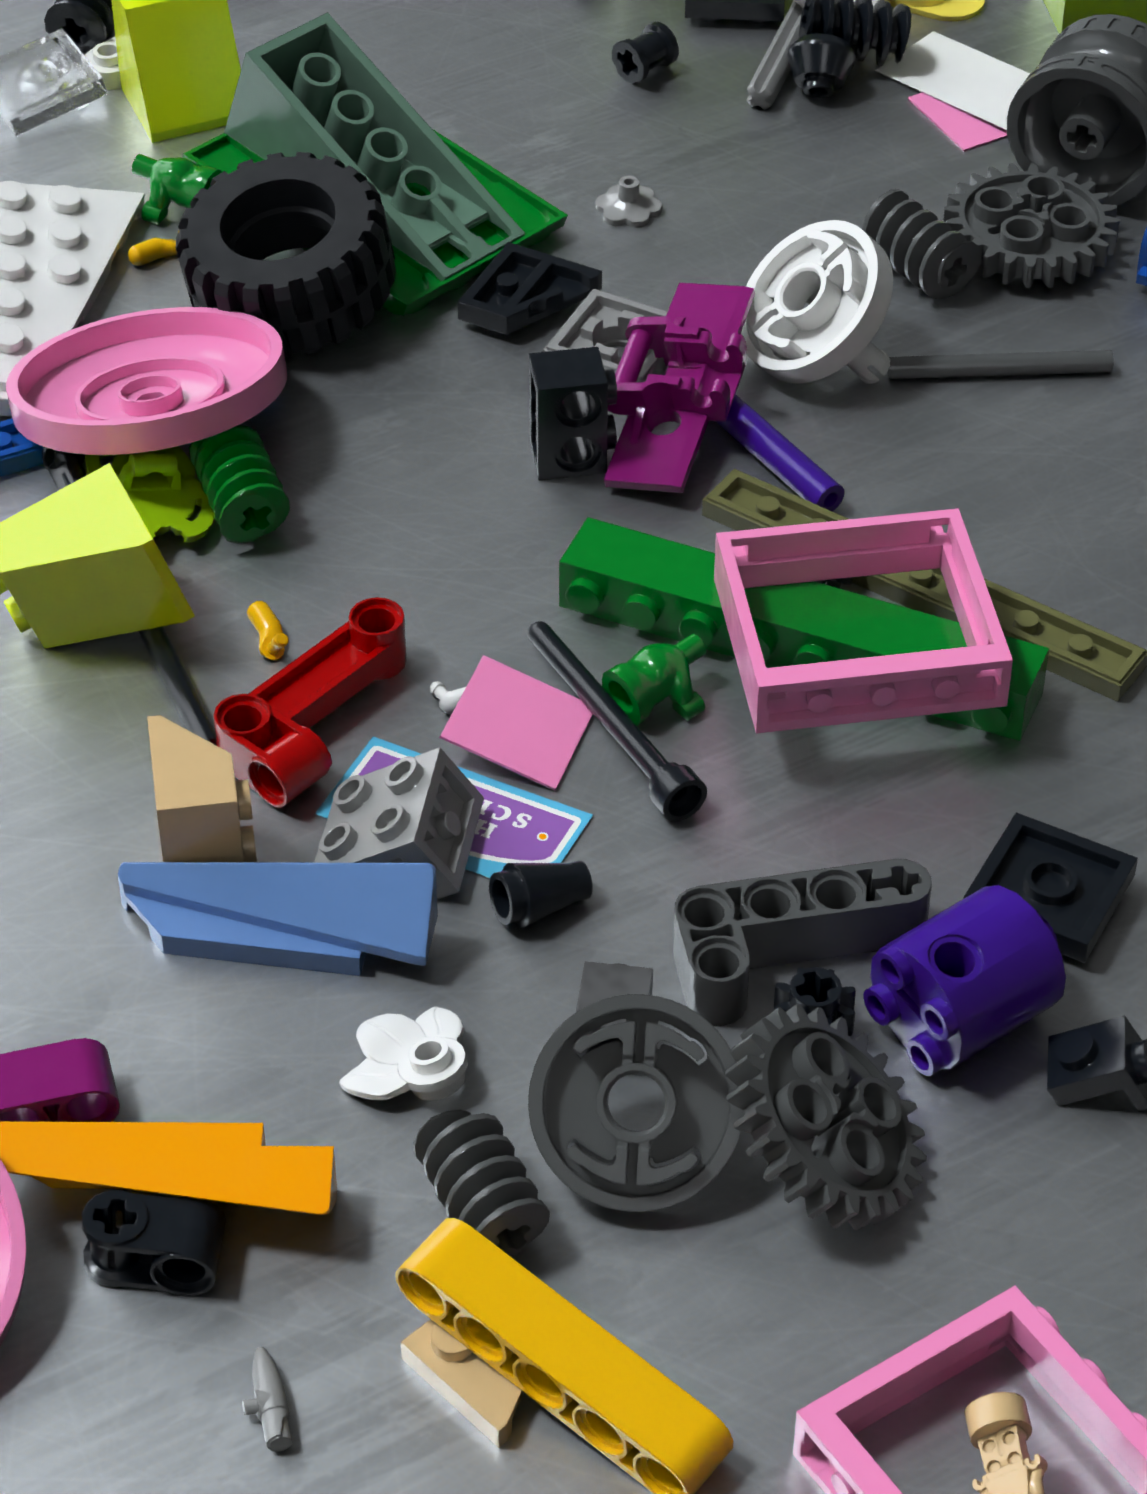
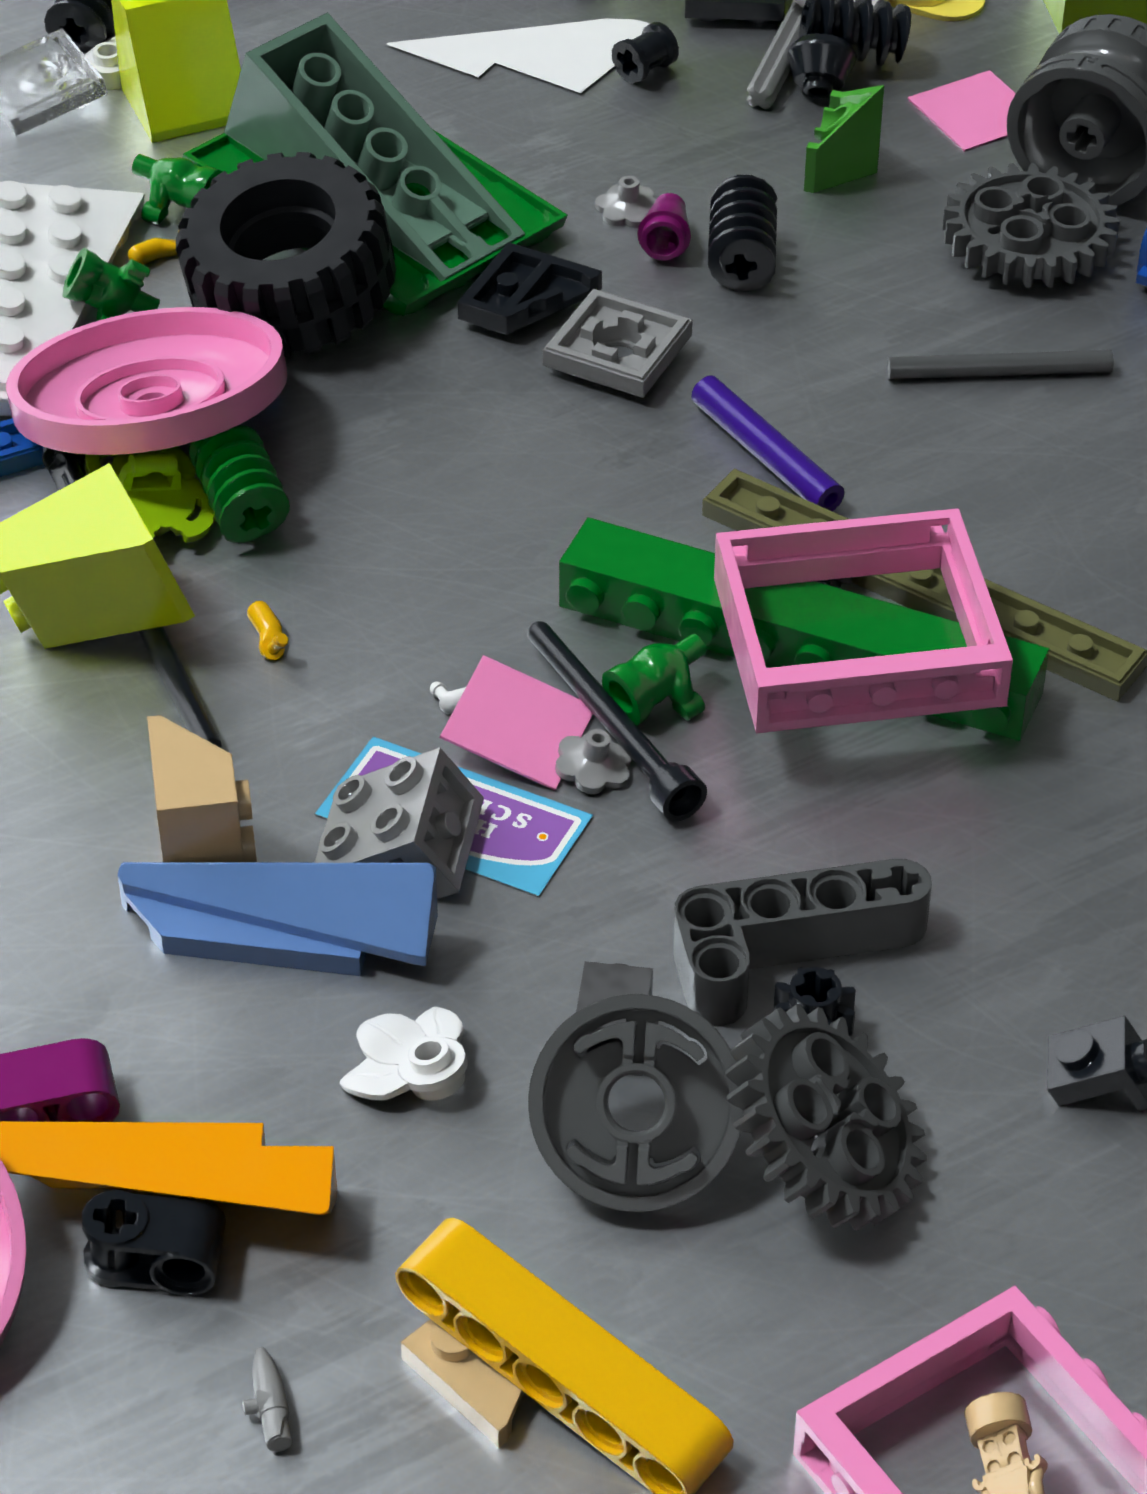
(107, 286): none -> green piece
(272, 724): red piece -> none
(481, 1178): dark grey piece -> none
(536, 890): black cone -> none
(560, 54): none -> white sticker
(571, 412): black brick -> none
(593, 762): none -> light grey plant
(665, 228): none -> magenta cone
(705, 365): magenta piece -> none
(743, 233): none -> black piece
(848, 296): white piece -> none
(849, 139): none -> bright green slope
(922, 245): dark grey piece -> none
(958, 77): white sticker -> none
(966, 978): dark purple cylinder -> none
(1061, 877): black plate -> none

